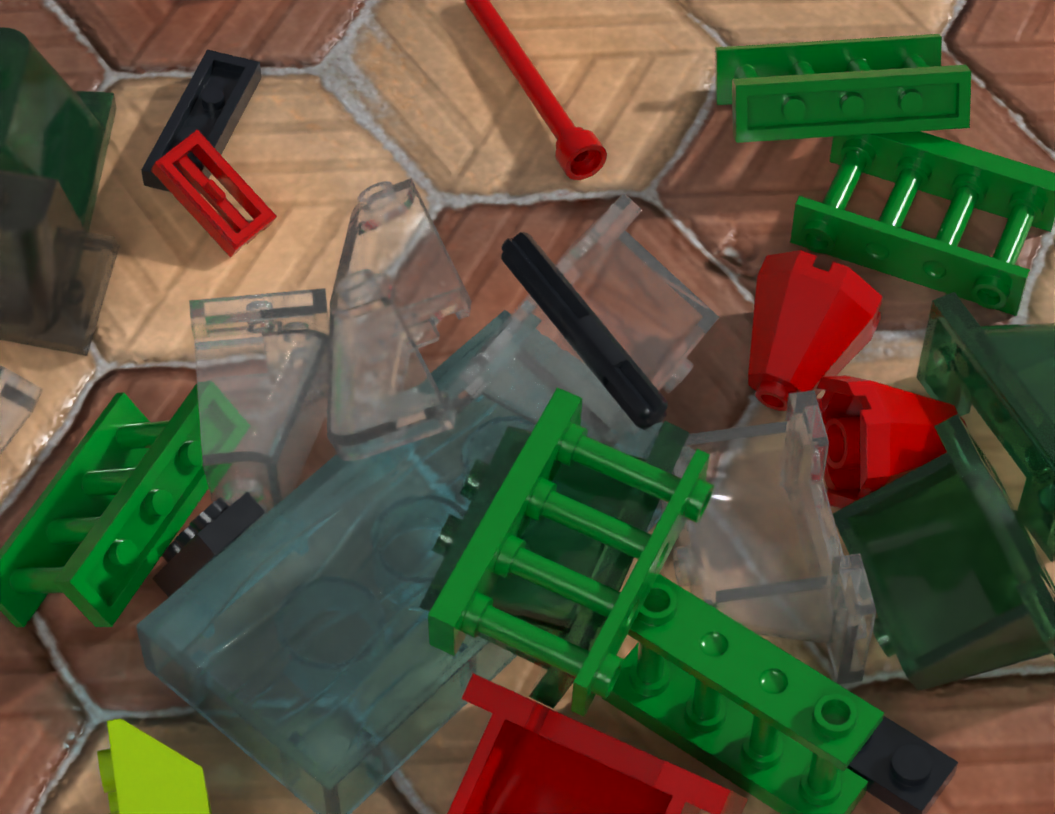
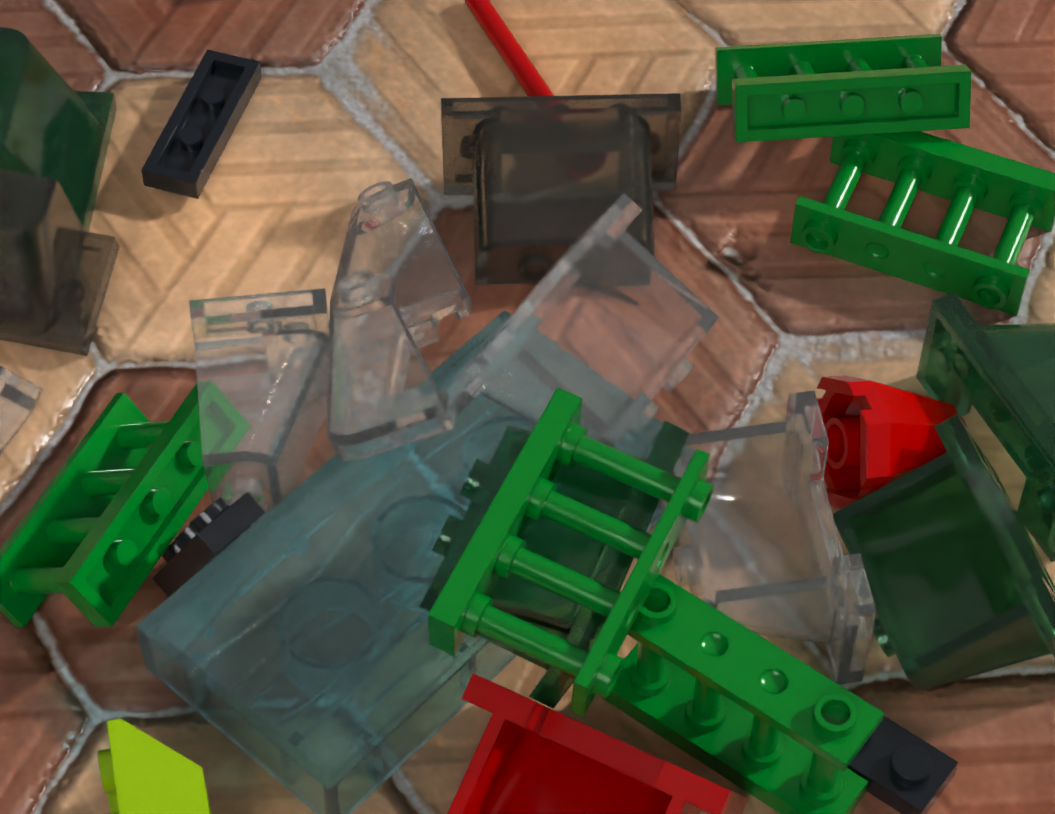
(199, 207): red tile -> none
(552, 168): none -> clear smoke windscreen
(584, 331): black axle -> none
(806, 325): red cone -> none

